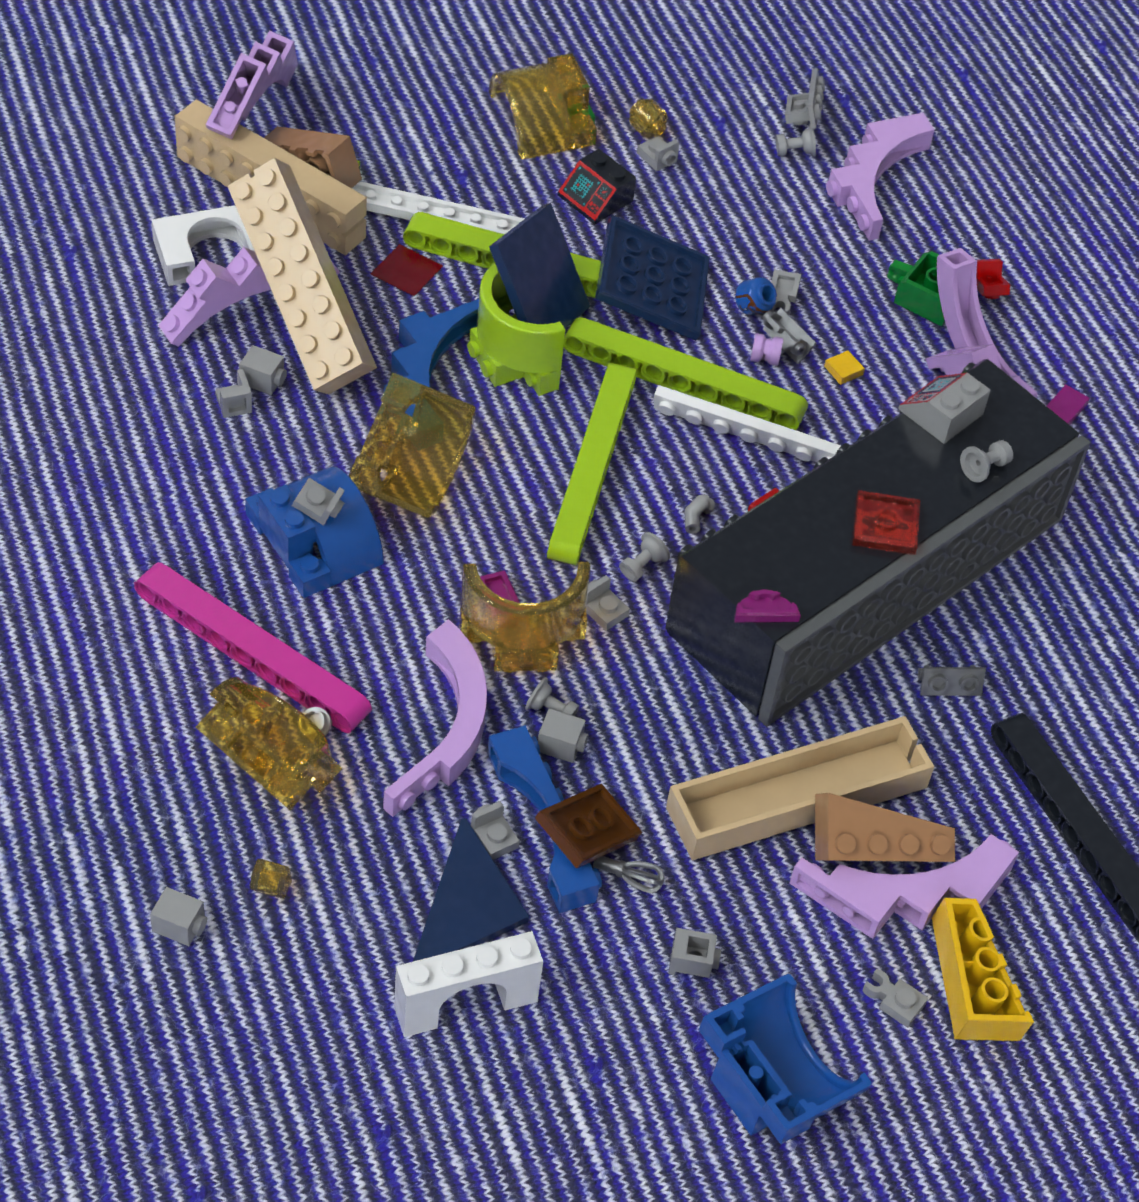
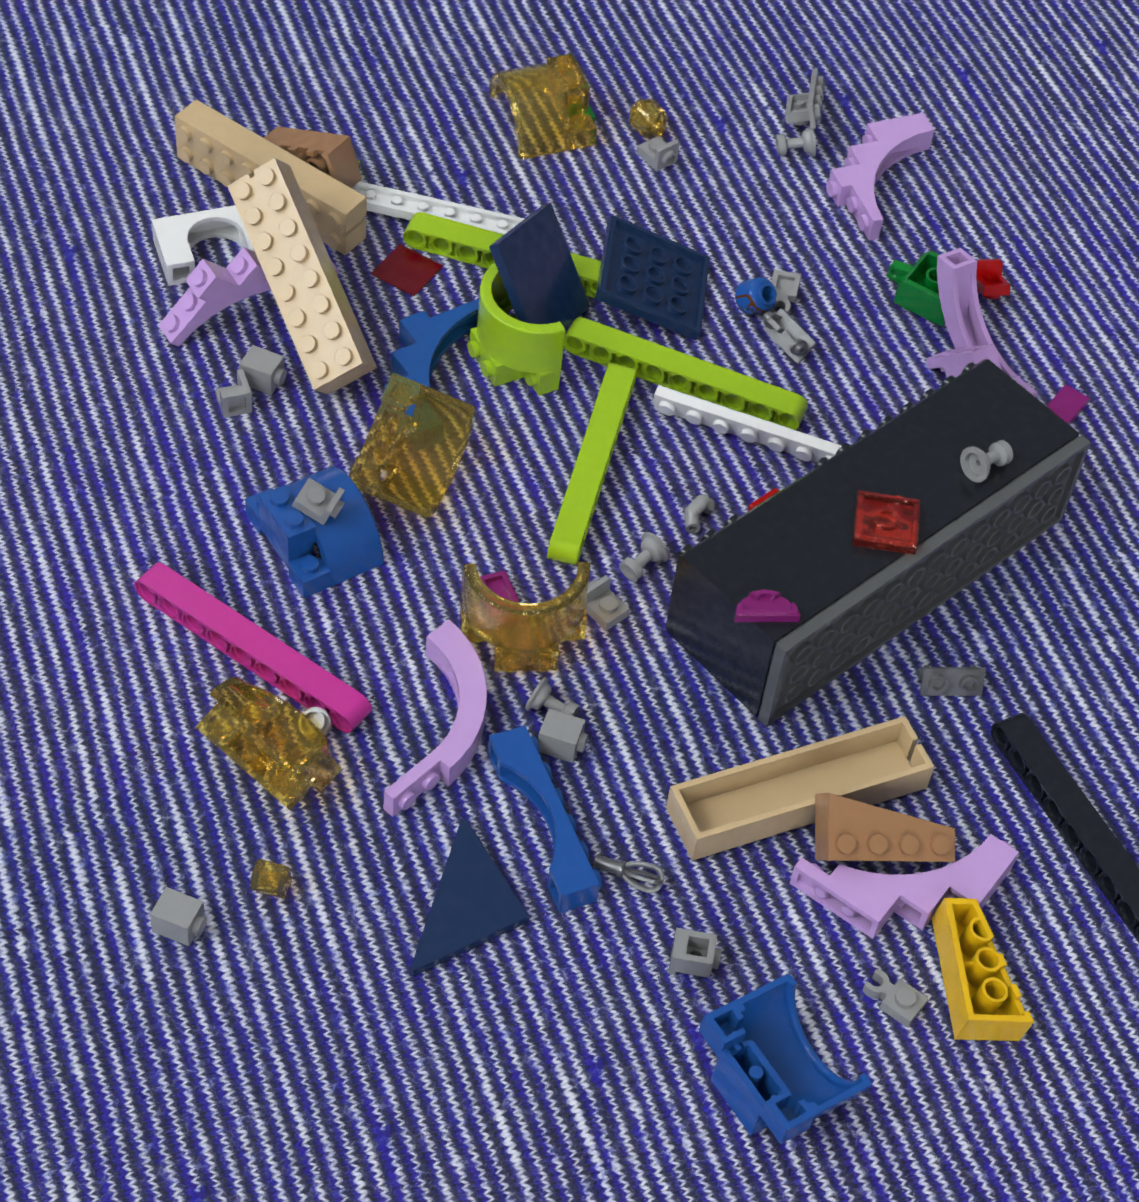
(249, 79): lavender arch -> none
(426, 984): white arch -> none
(494, 830): light grey bracket -> none
(588, 825): reddish brown tile -> none
(598, 187): black slope -> none
(766, 349): lavender wheel -> none
(844, 367): yellow tile -> none
(947, 405): light grey slope -> none

